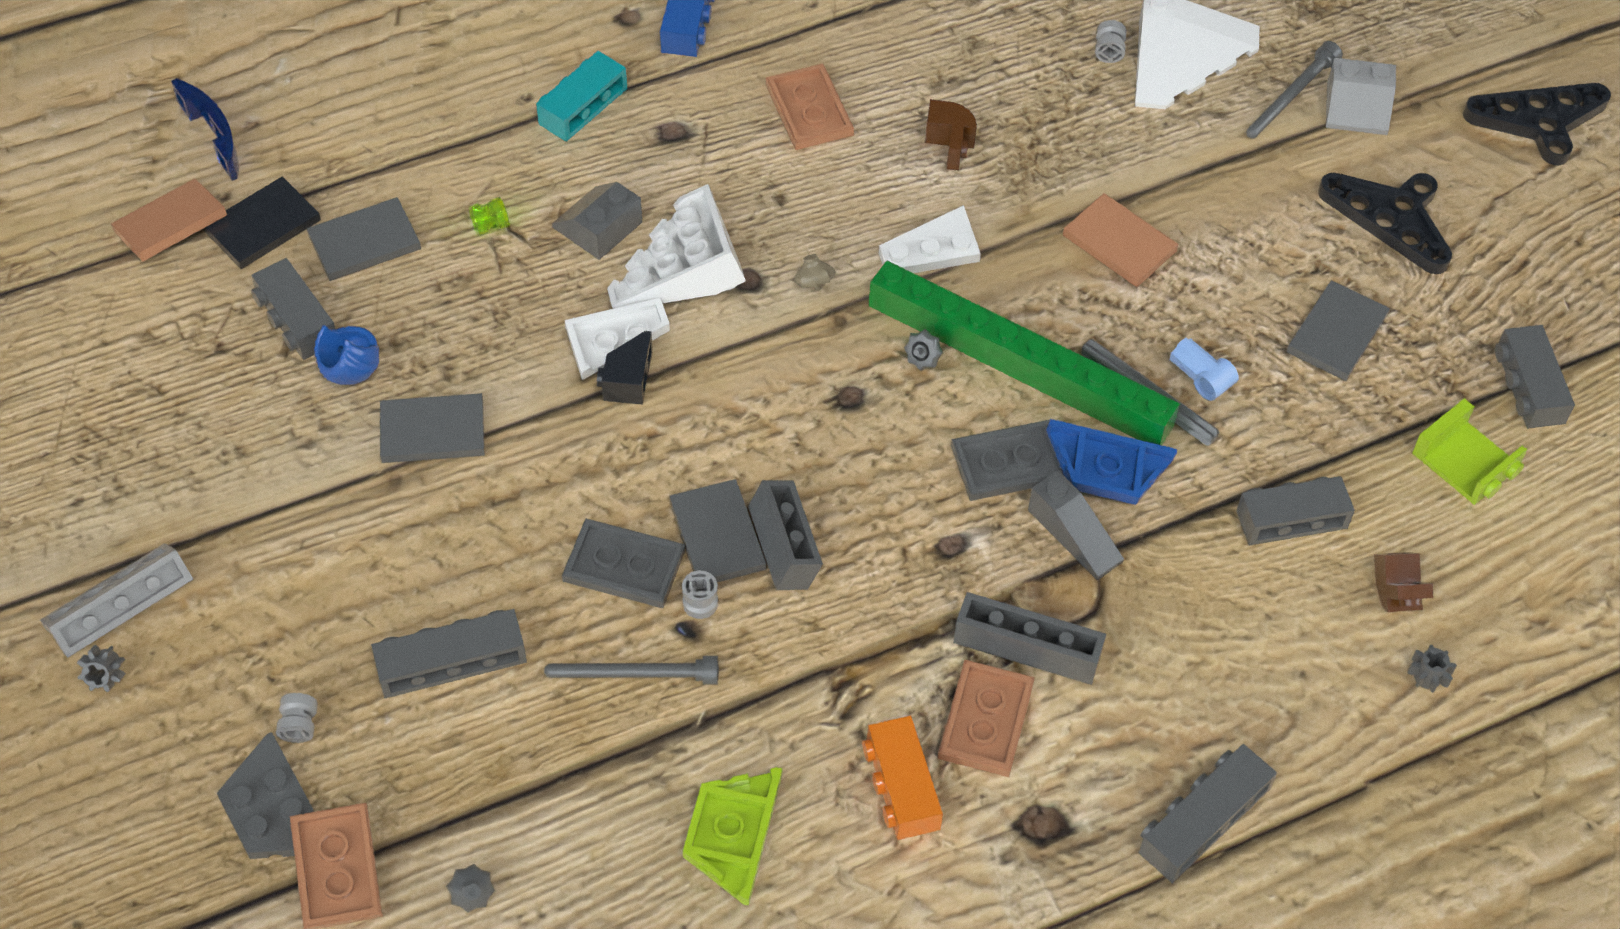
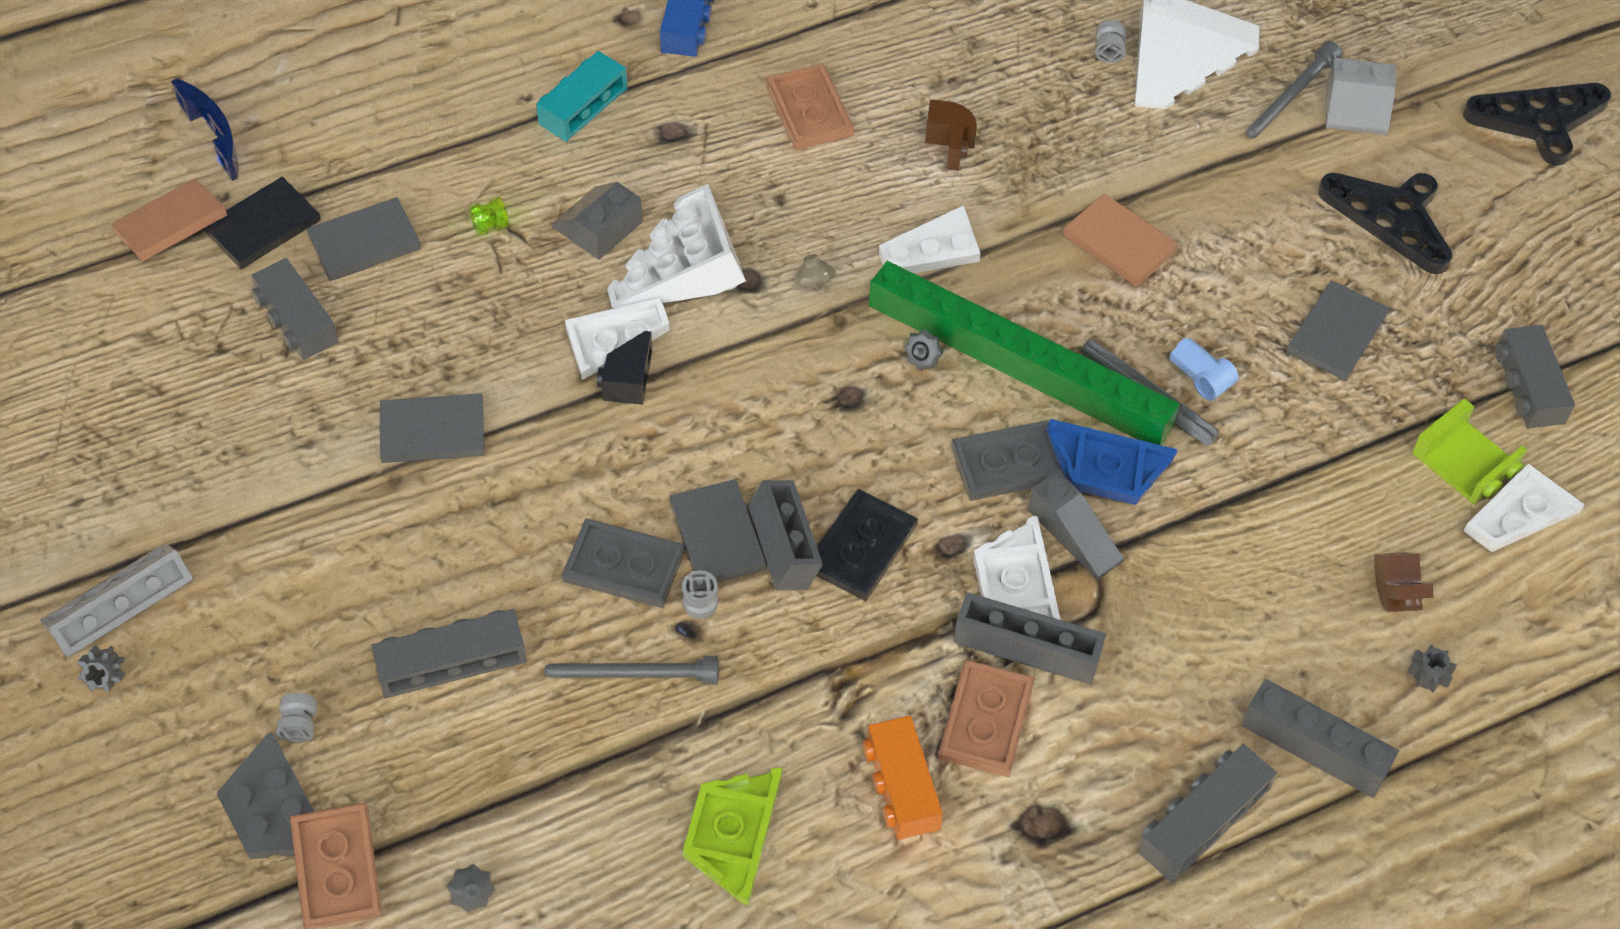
(346, 354): blue piece -> none
(863, 544): none -> black tile
(1017, 570): none -> white wing
(1295, 510): dark grey brick -> none
(1319, 738): none -> dark grey brick
(1521, 509): none -> white wing

